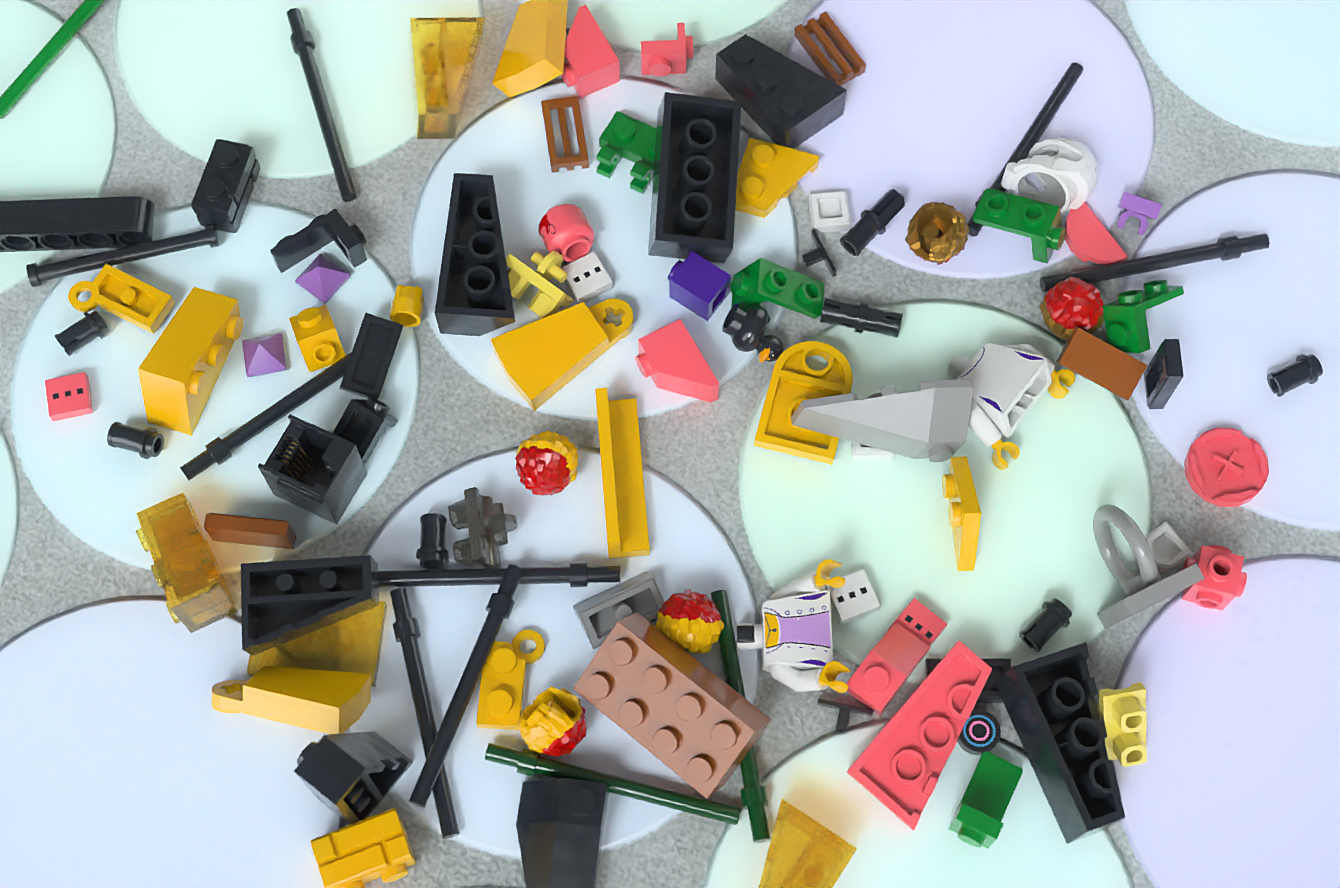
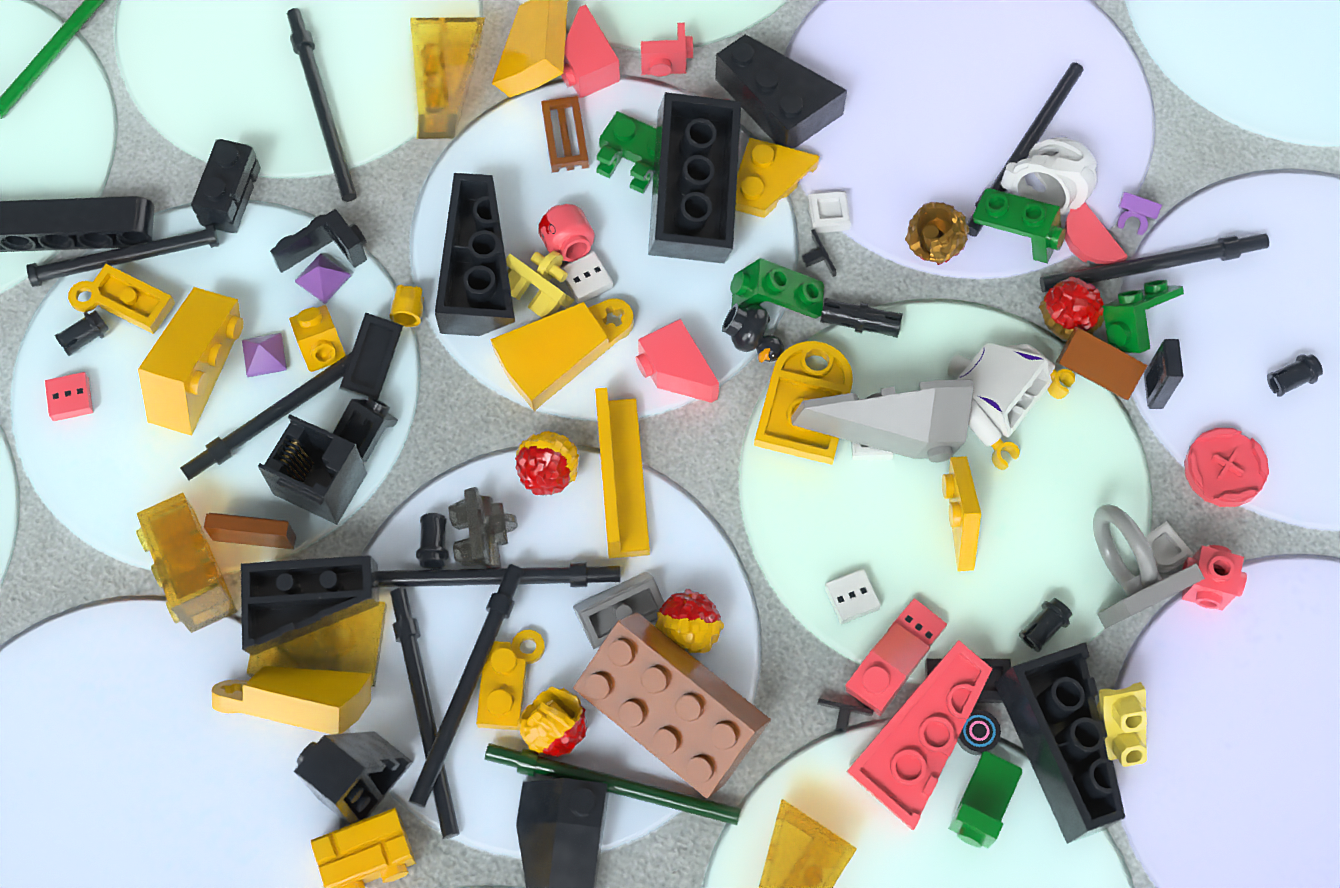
(145, 442): black pin -> none
(698, 285): dark purple brick -> none
(753, 795): dark green bar -> none
(798, 633): torso -> none
(814, 26): dark orange tile -> none
(872, 222): black axle -> none

